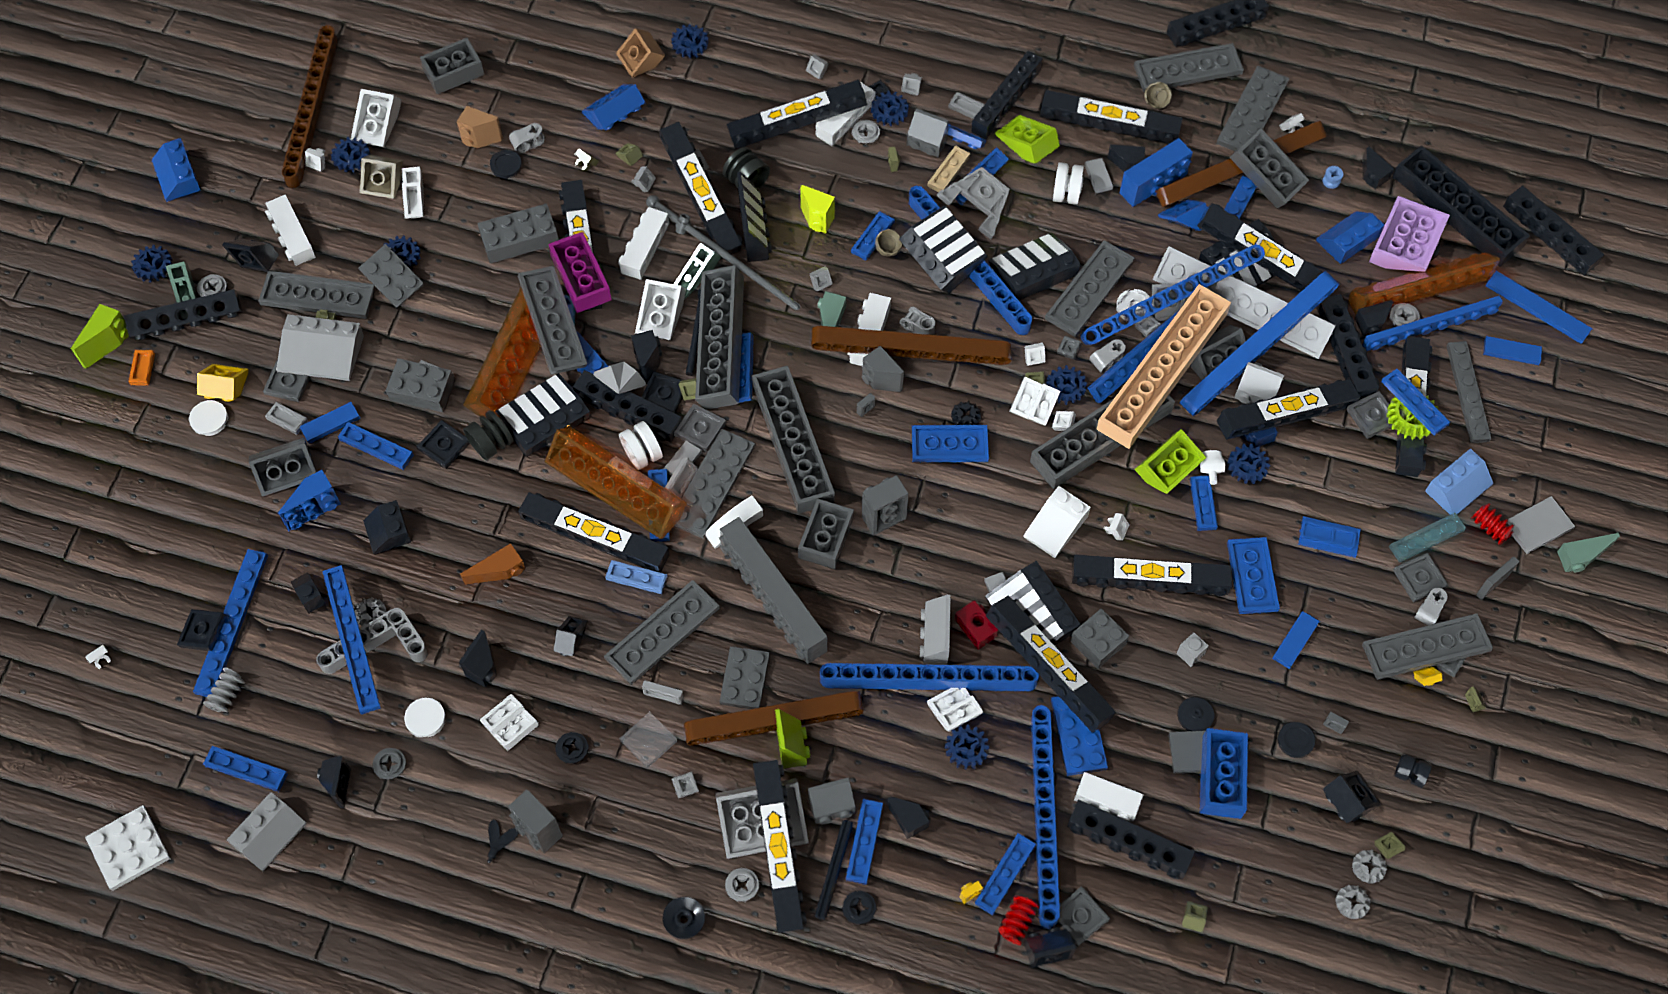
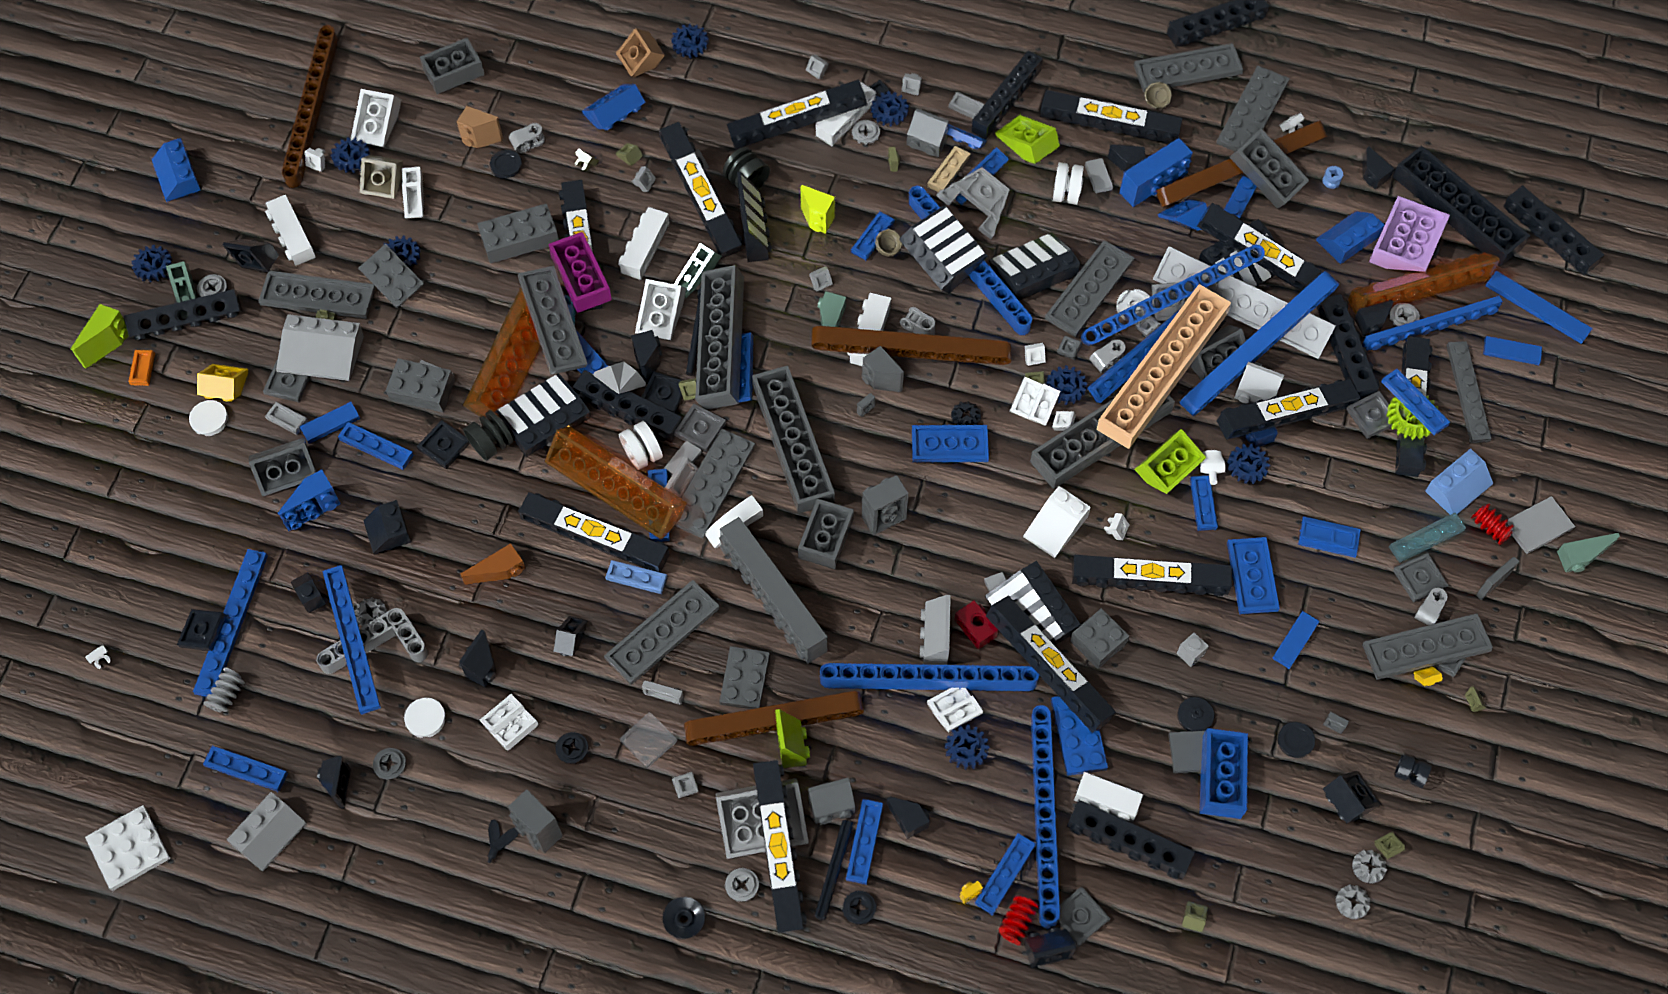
(683, 225): dark grey bar -> none

